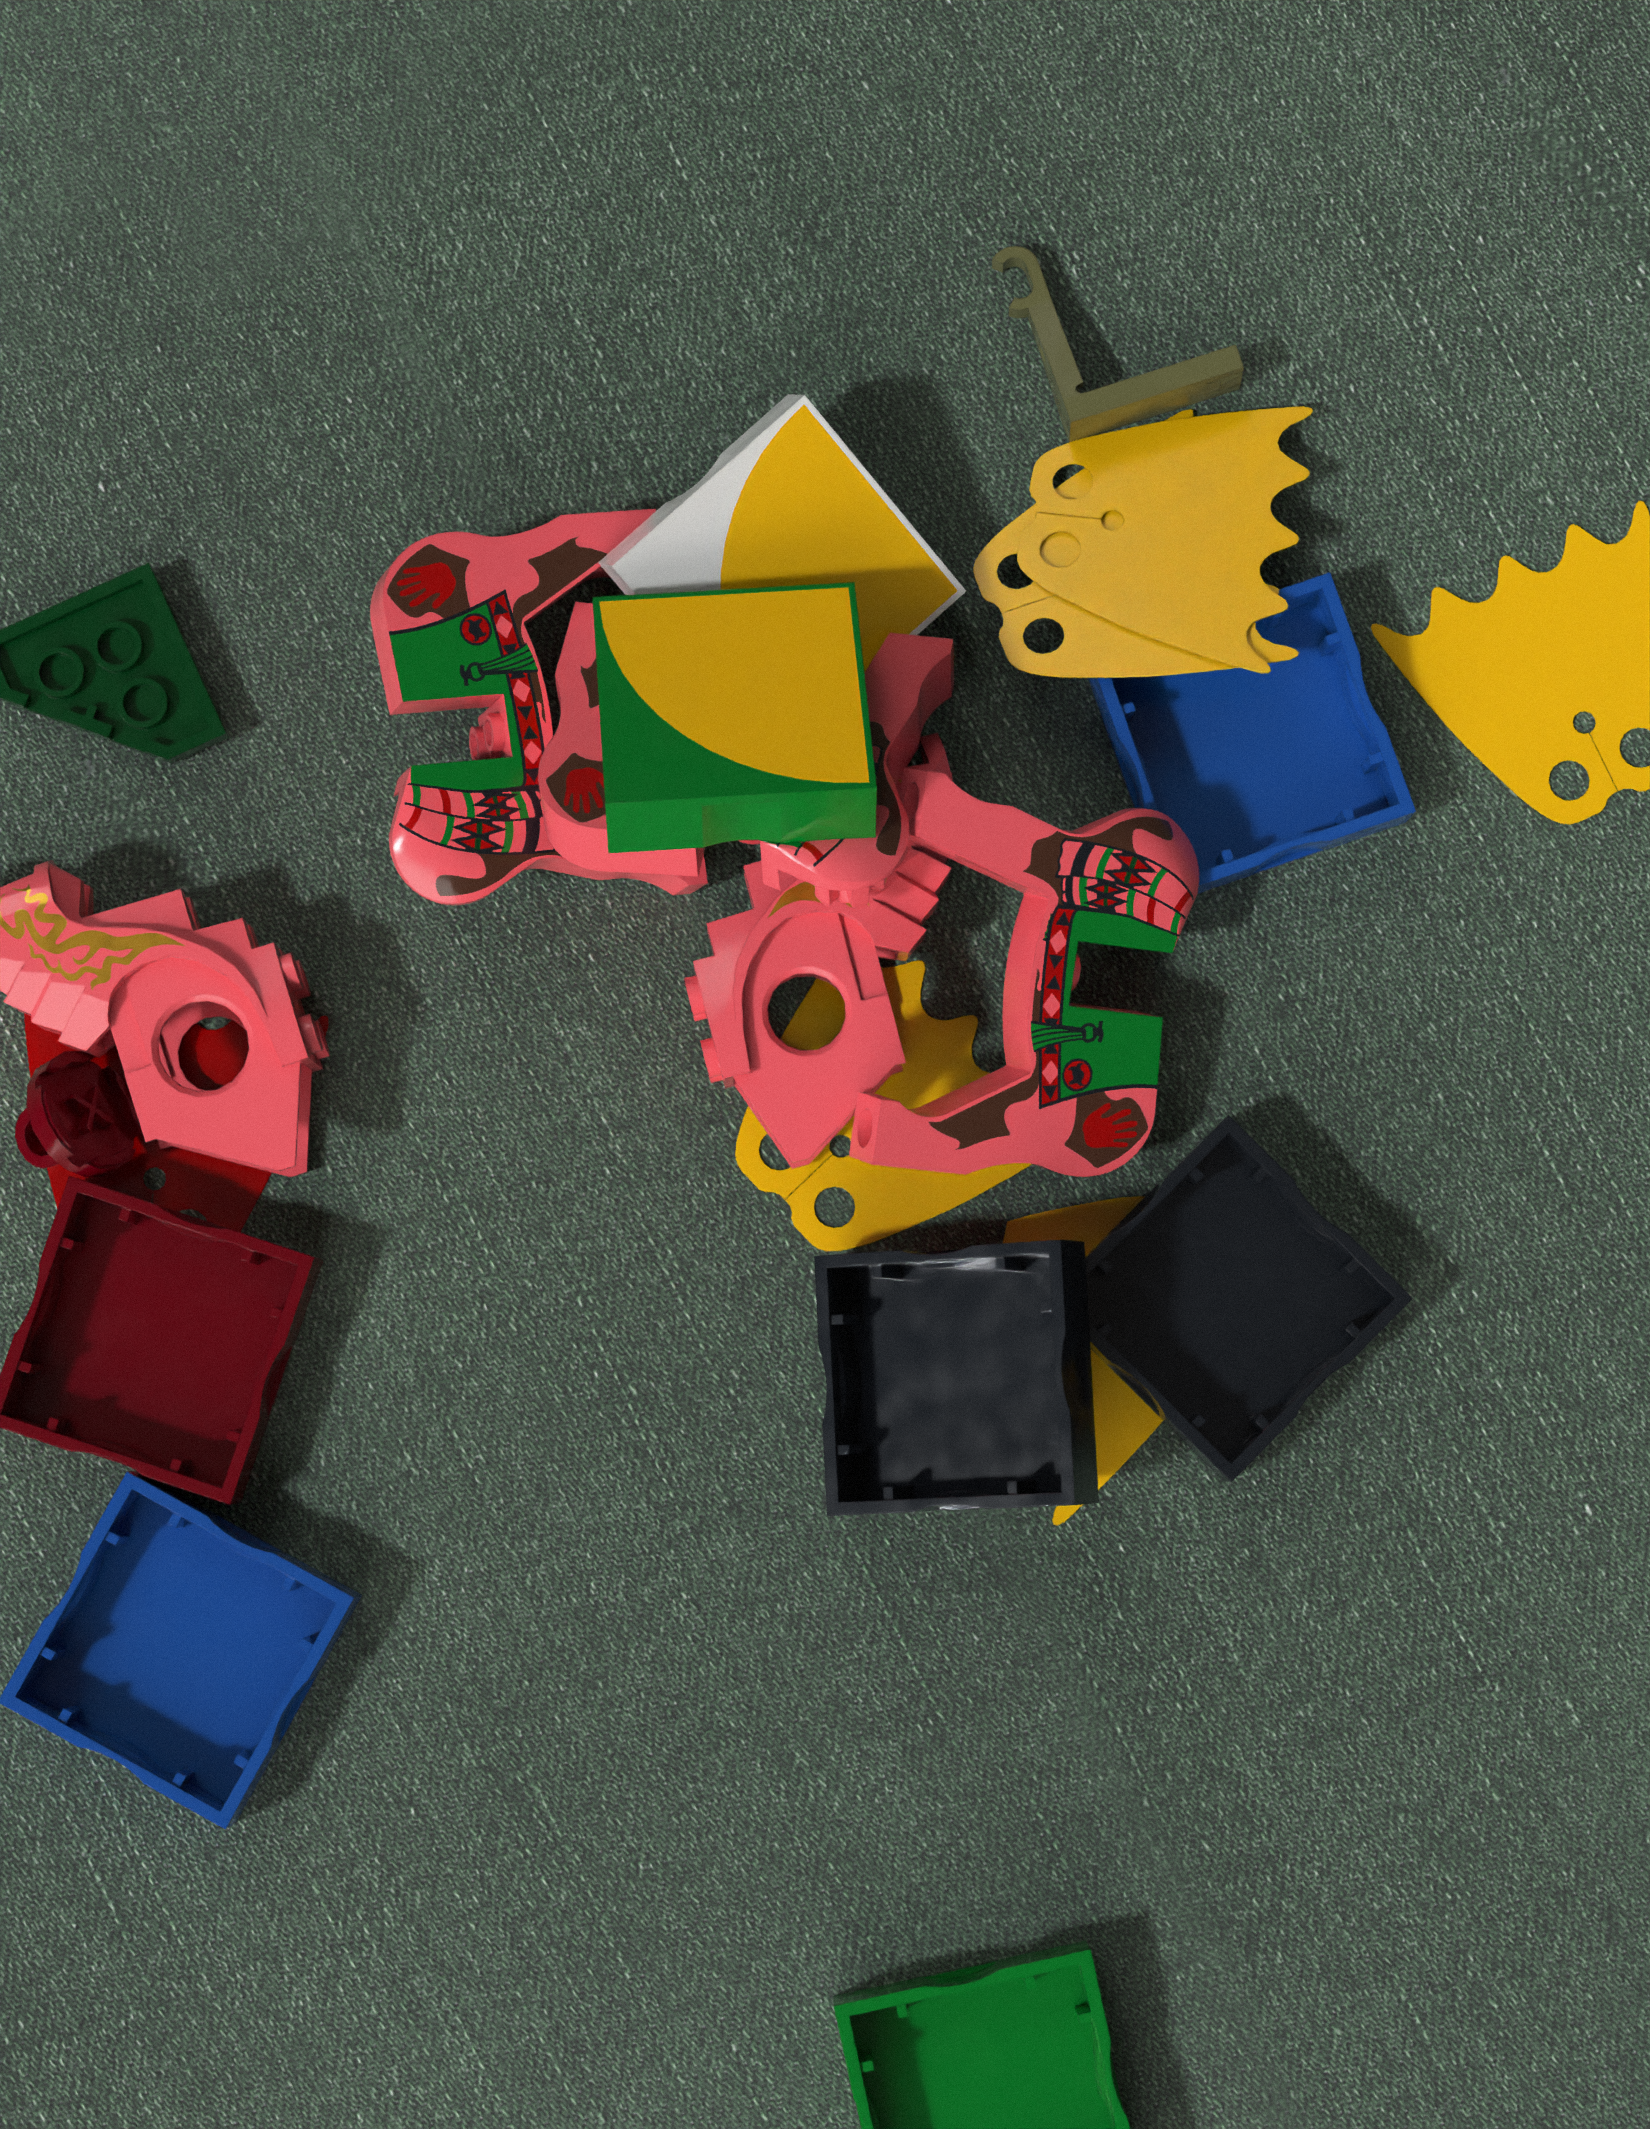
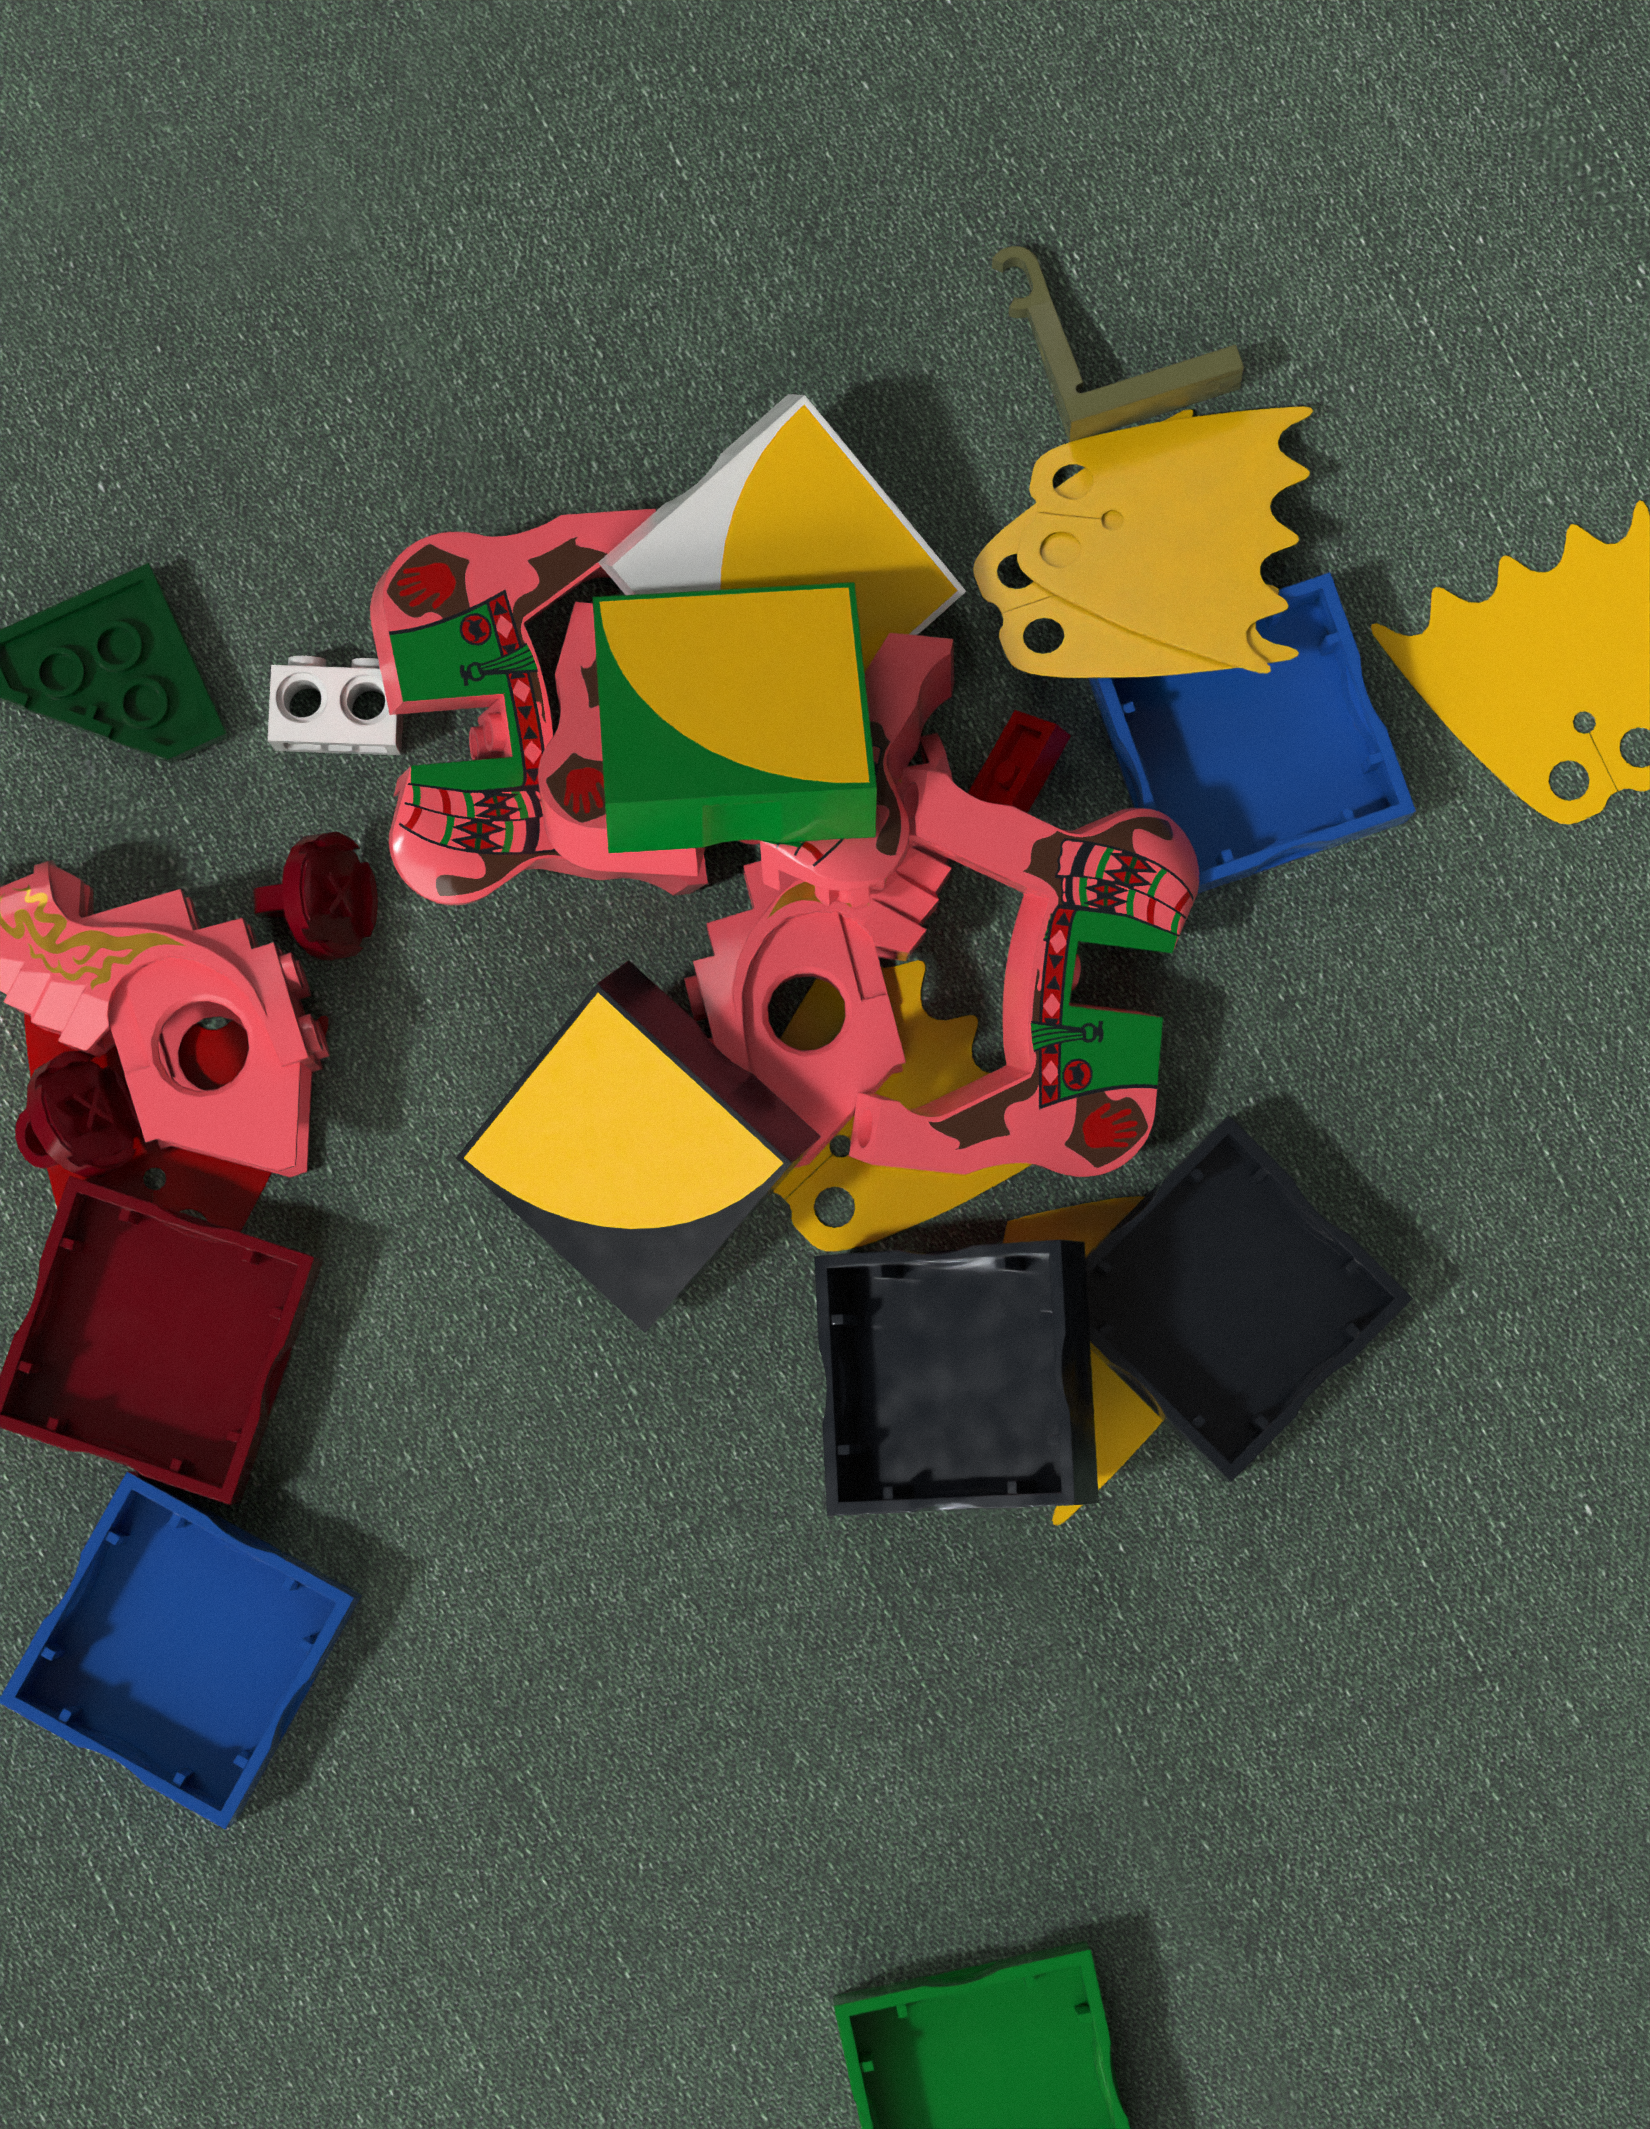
(323, 896): none -> dark red tile
(333, 725): none -> white brick
(636, 1145): none -> tile
(1020, 762): none -> red hinge

